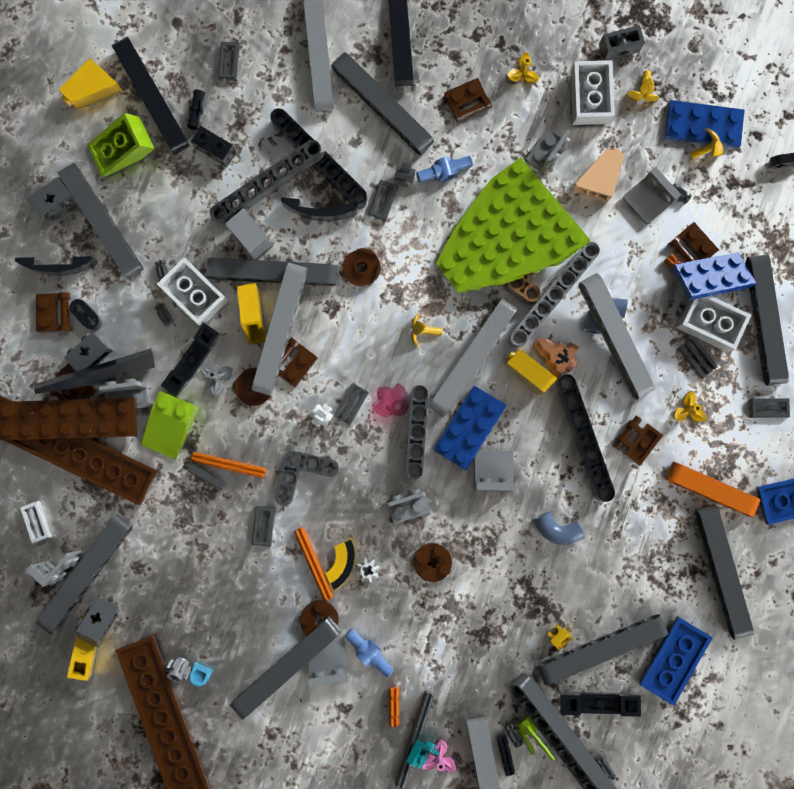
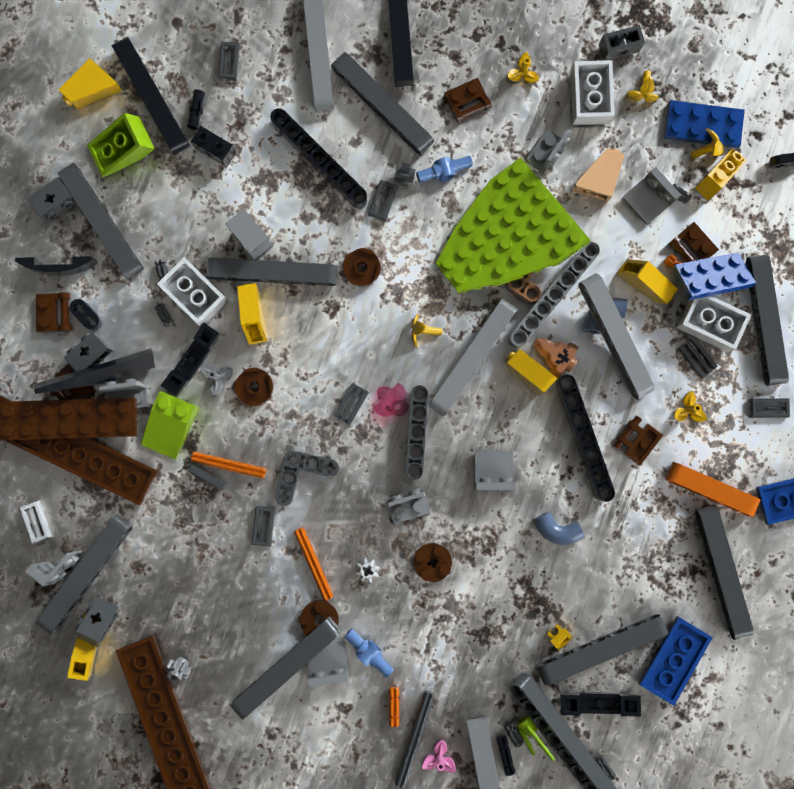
(199, 674): medium azure tile -> none
(276, 181): dark grey beam -> none
(279, 329): light grey beam -> none
(295, 206): black slope -> none
(299, 365): reddish brown plate -> none
(321, 415): white gear -> none
(343, 564): tile -> none
(419, 753): teal bracket -> none
(470, 427): blue plate -> none
(647, 280): none -> yellow slope
(720, 174): none -> yellow slope

